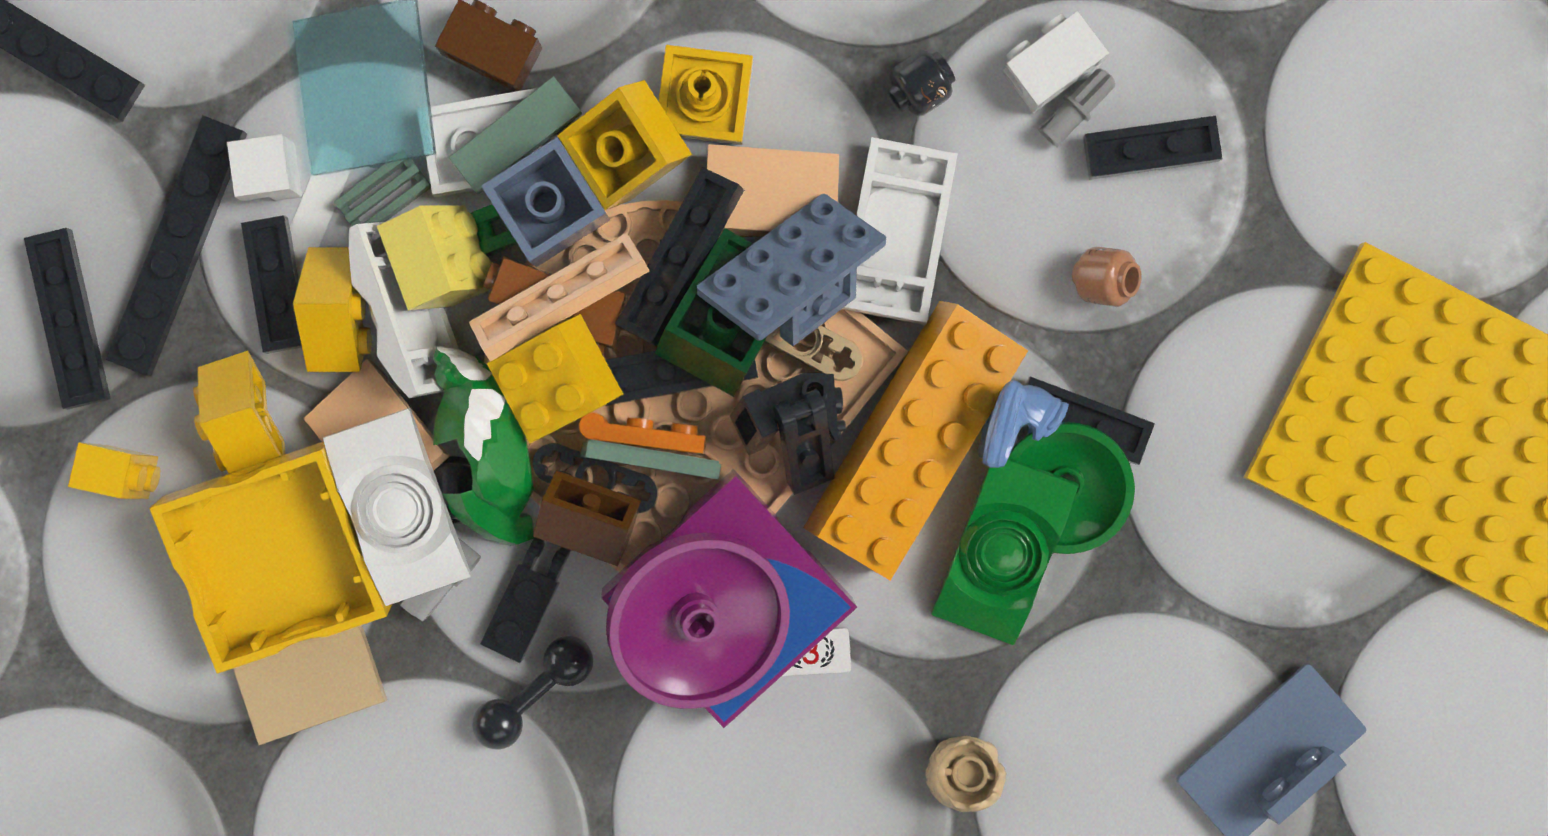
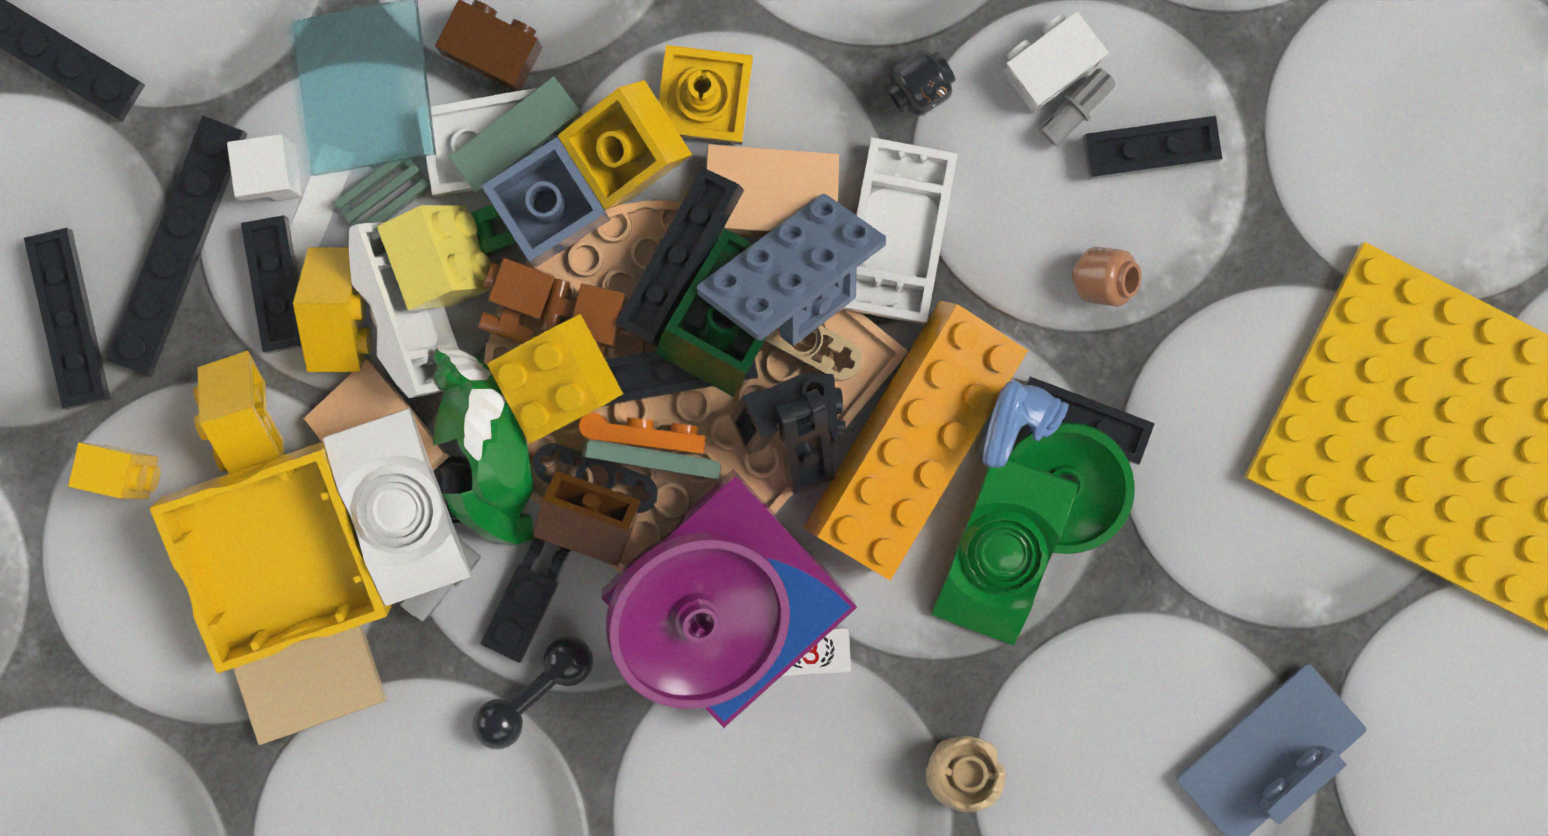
(558, 296): light nougat plate -> none

